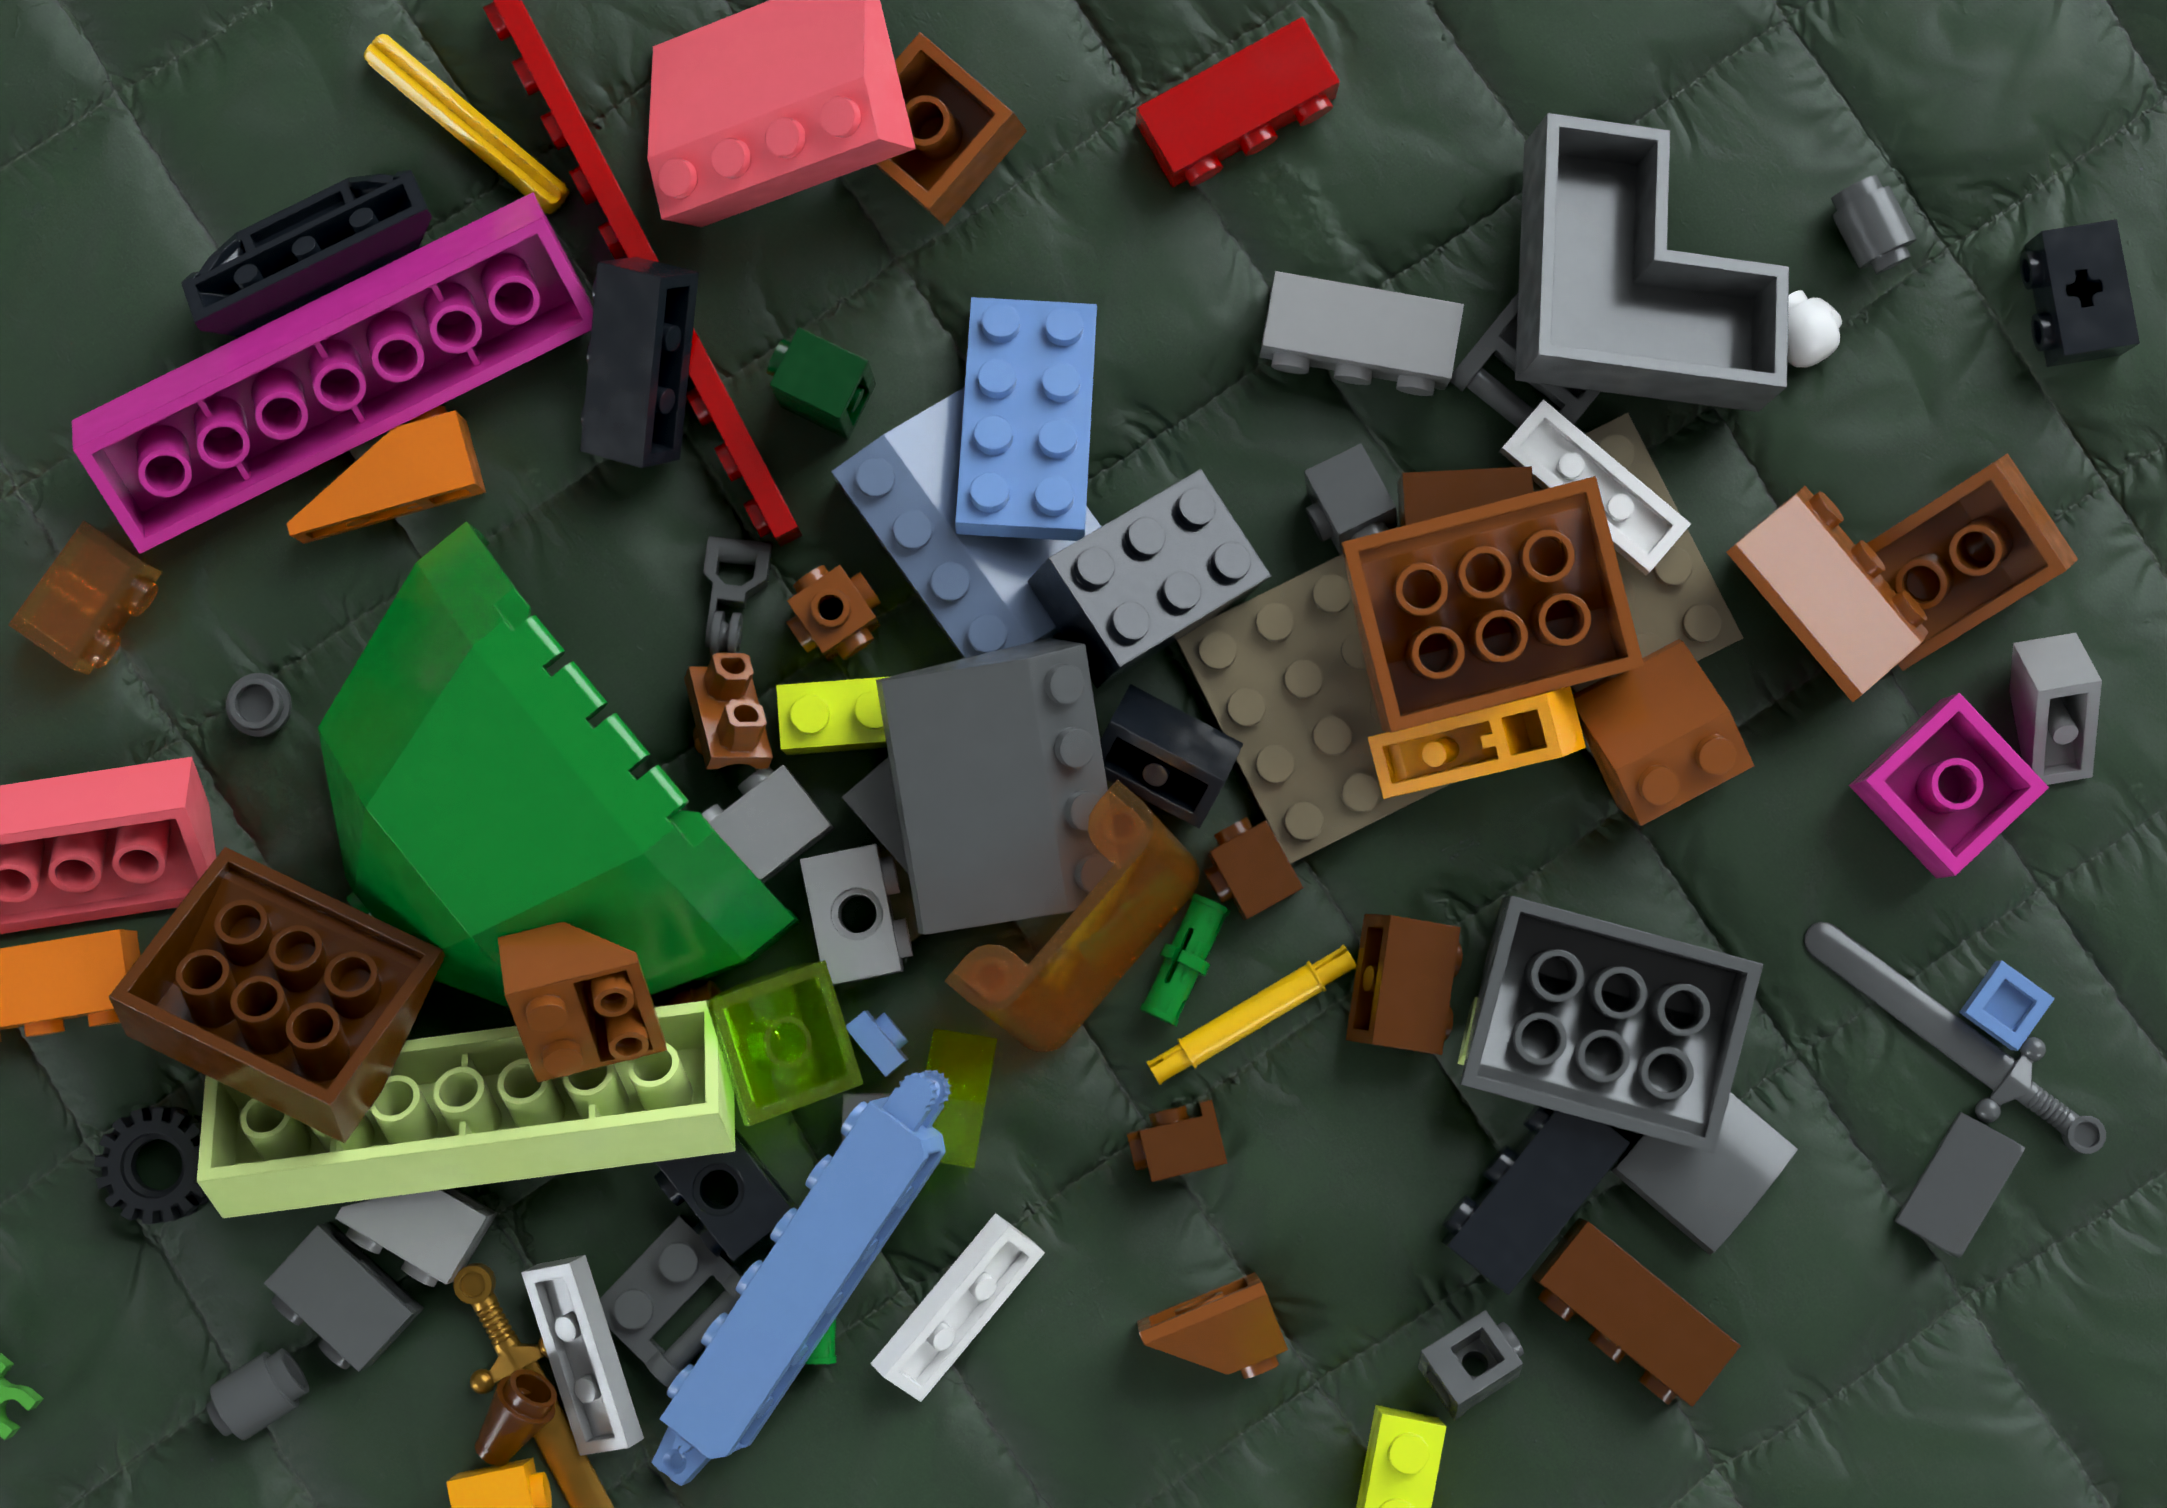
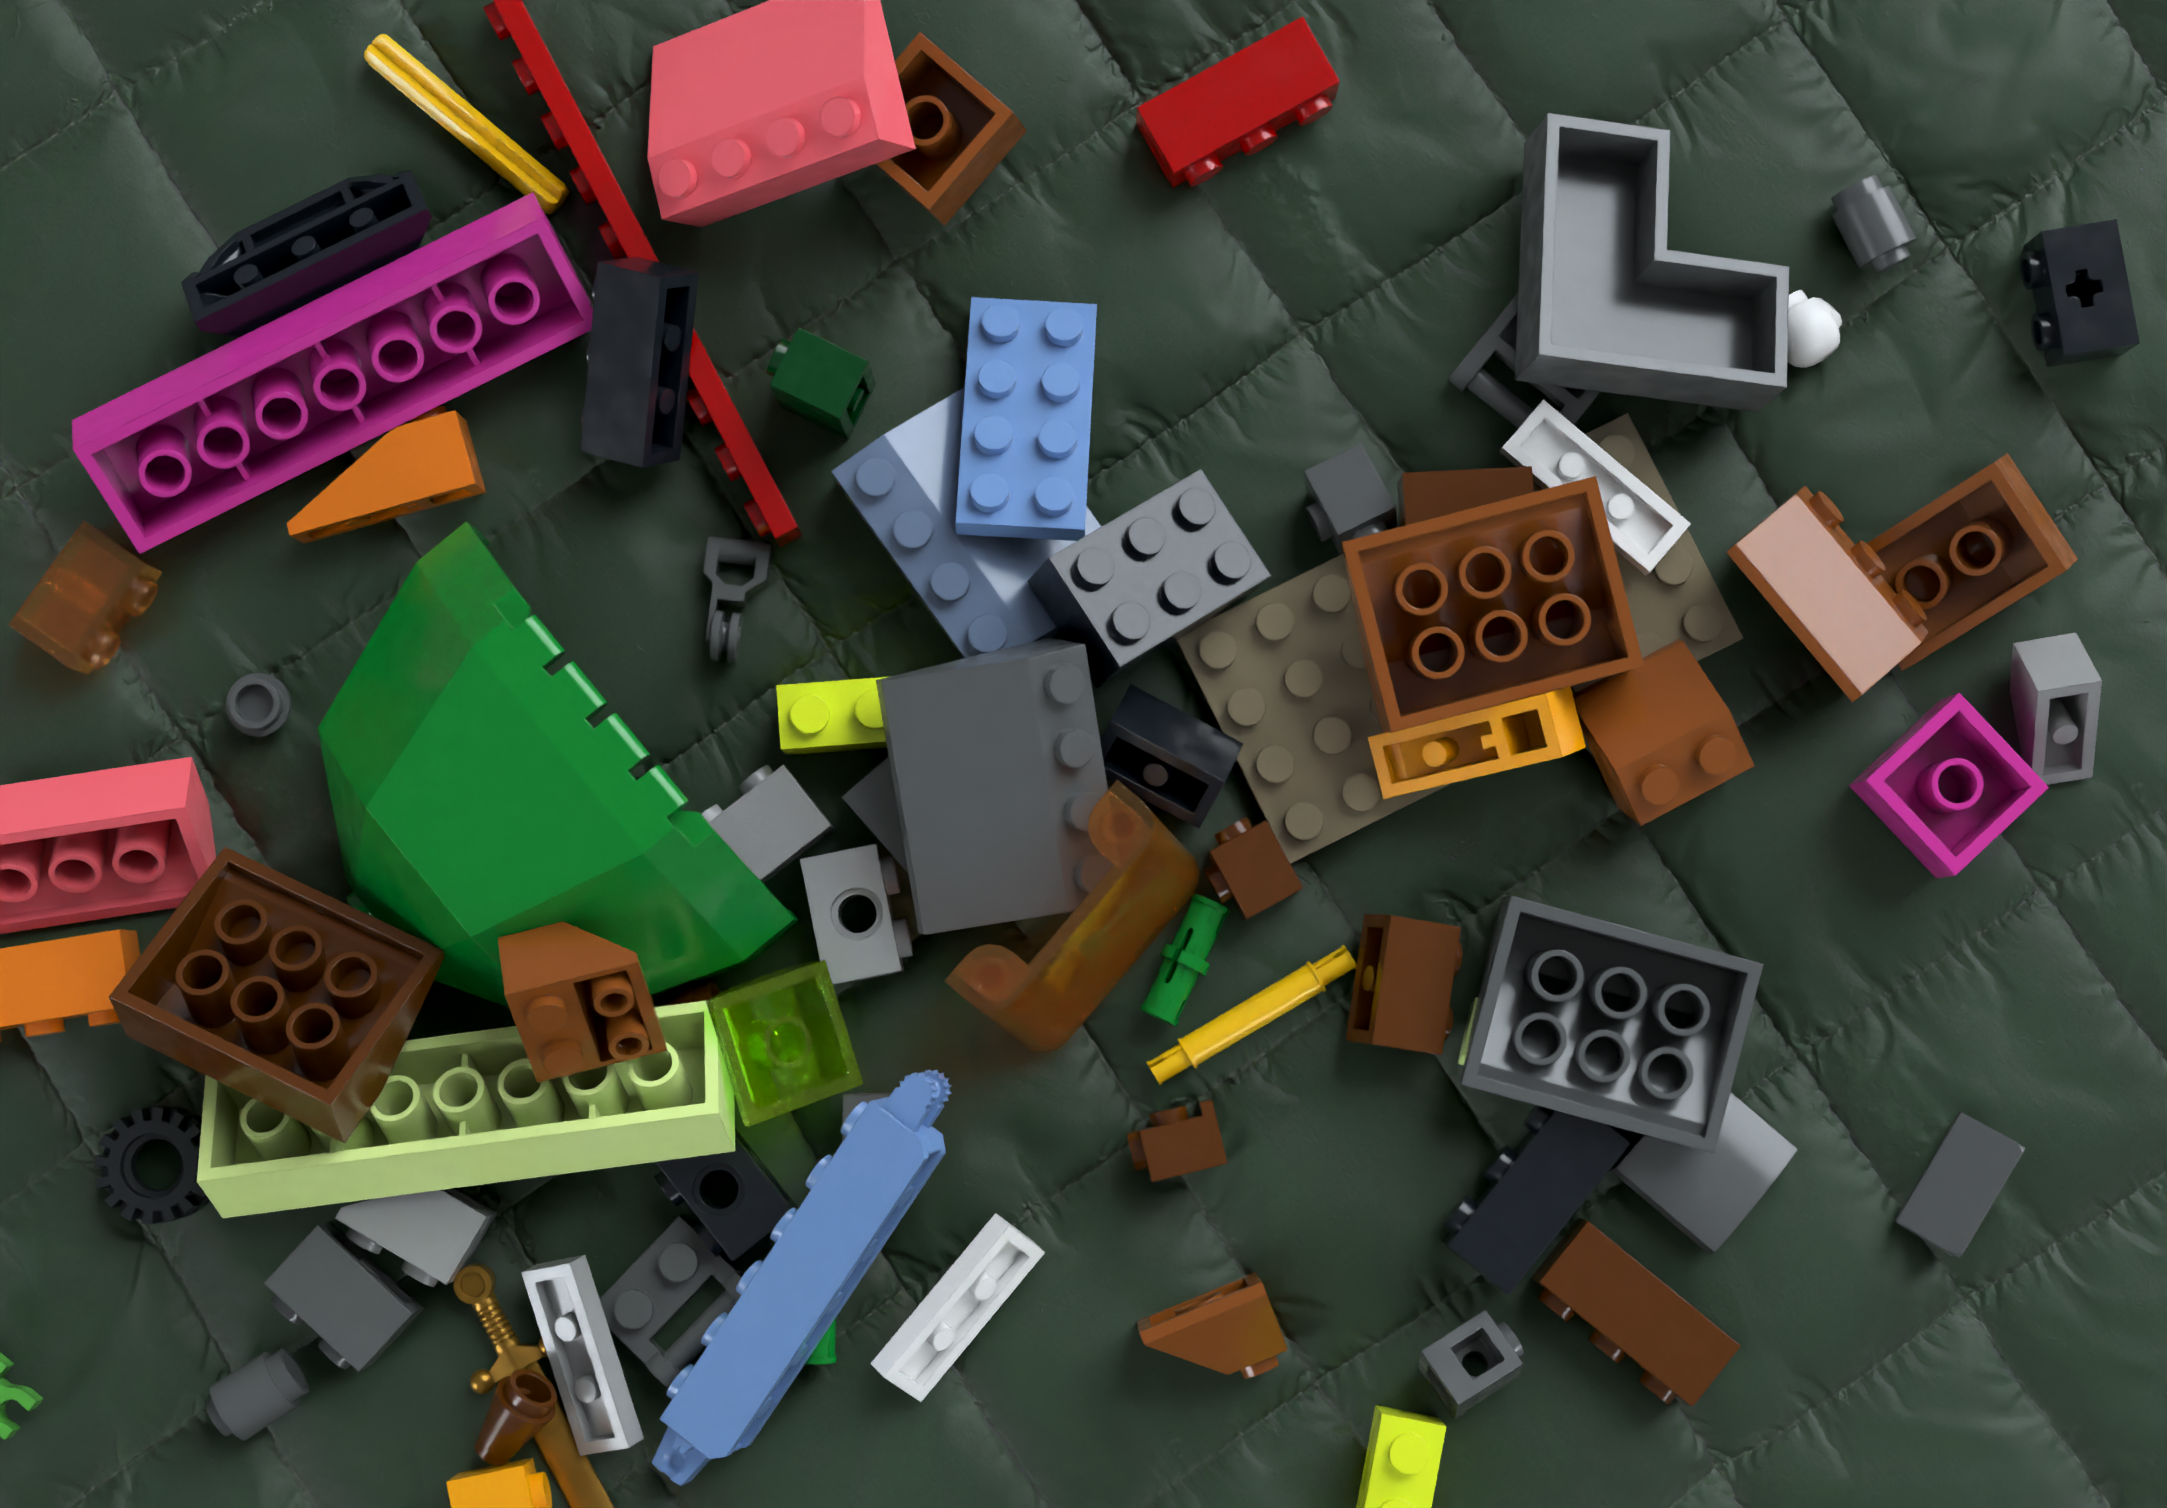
(727, 713): dark orange hips -> none
(851, 629): dark orange brick -> none
(879, 1040): medium blue plate -> none
(969, 1066): clear neon green slope -> none
(1361, 333): light grey brick -> none
(1954, 1038): dark grey sword -> none
(2006, 1005): medium blue plate -> none

